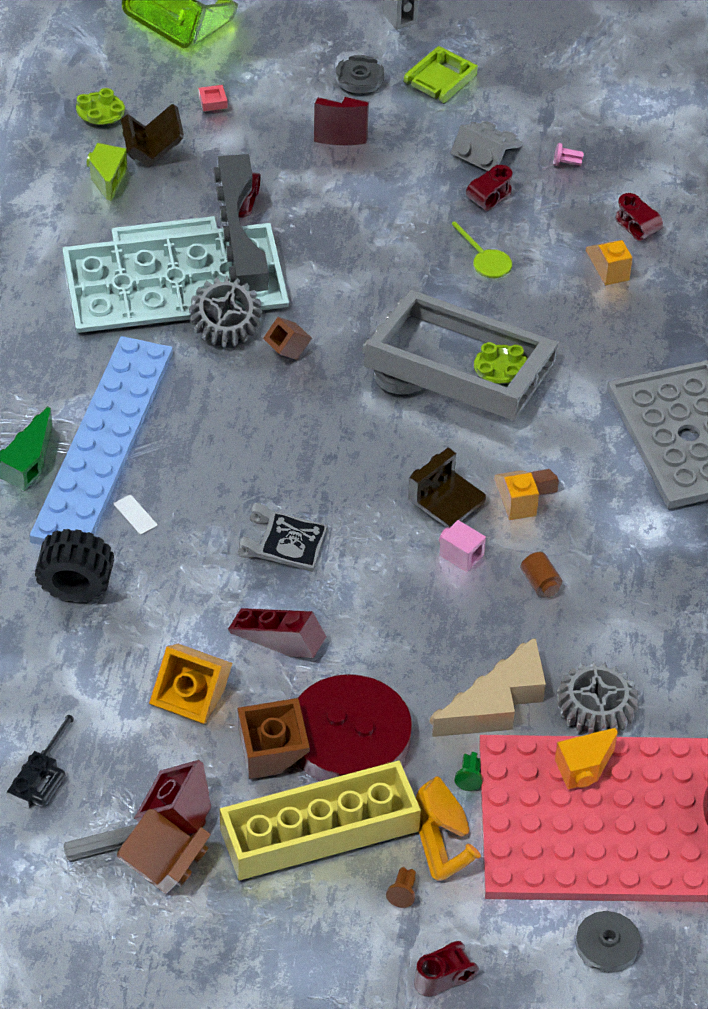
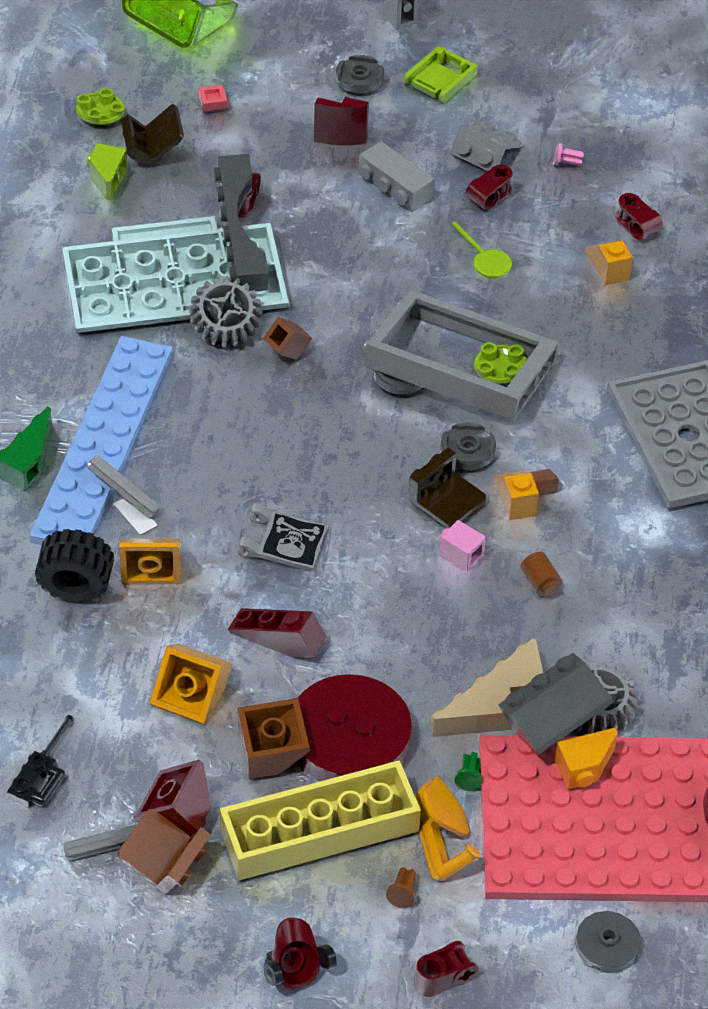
(123, 486): none -> light grey axle
(150, 561): none -> light orange slope
(296, 956): none -> dark red cap
(396, 176): none -> light grey brick
(472, 444): none -> dark grey plate
(555, 703): none -> dark grey slope

